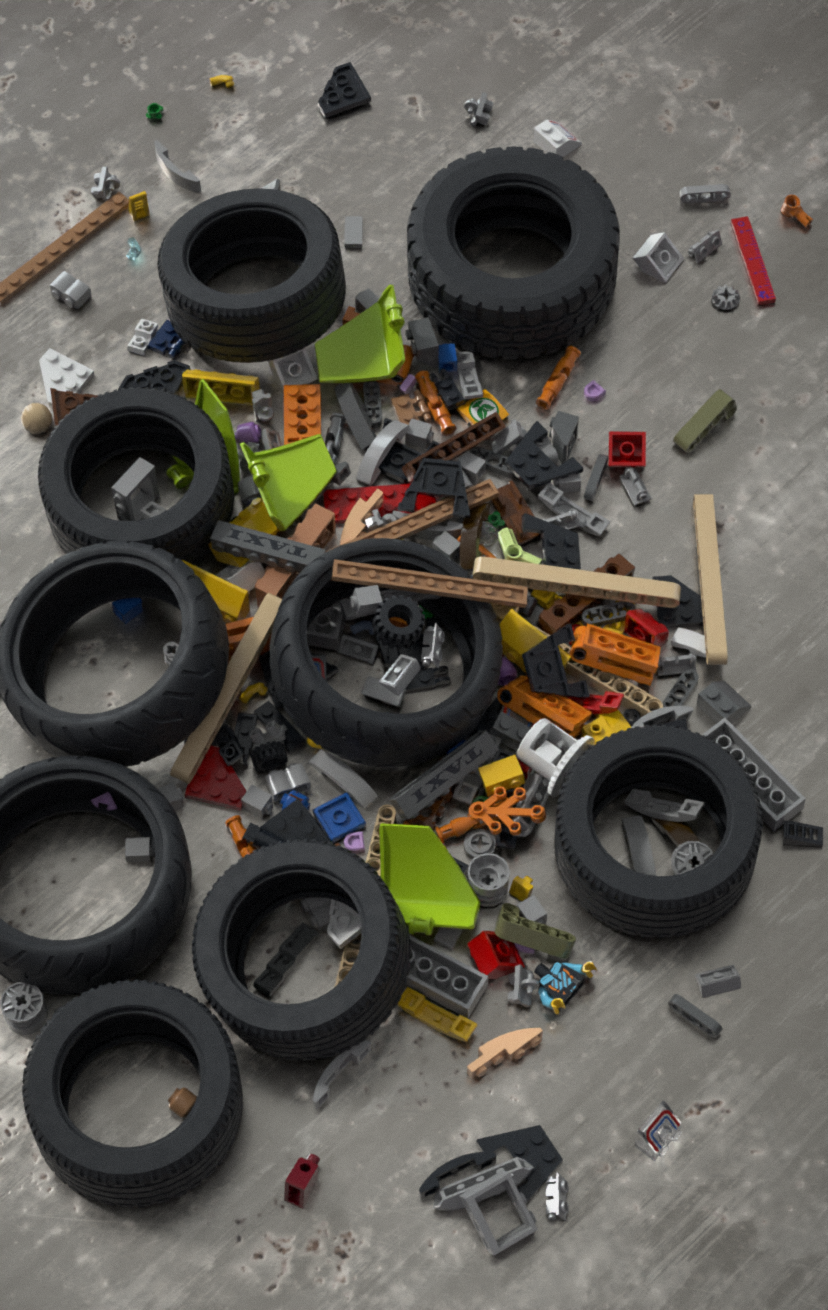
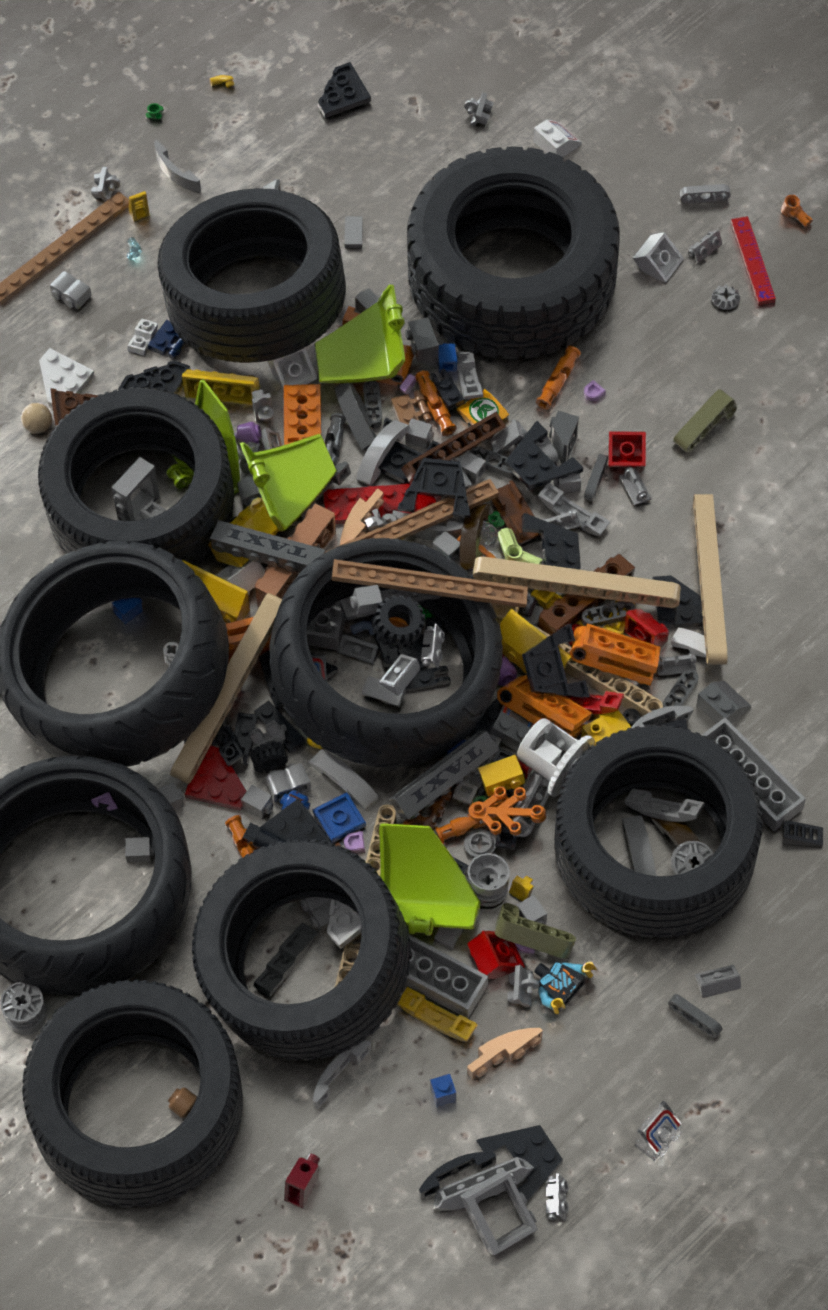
(251, 690): yellow arm -> none
(443, 1090): none -> blue brick

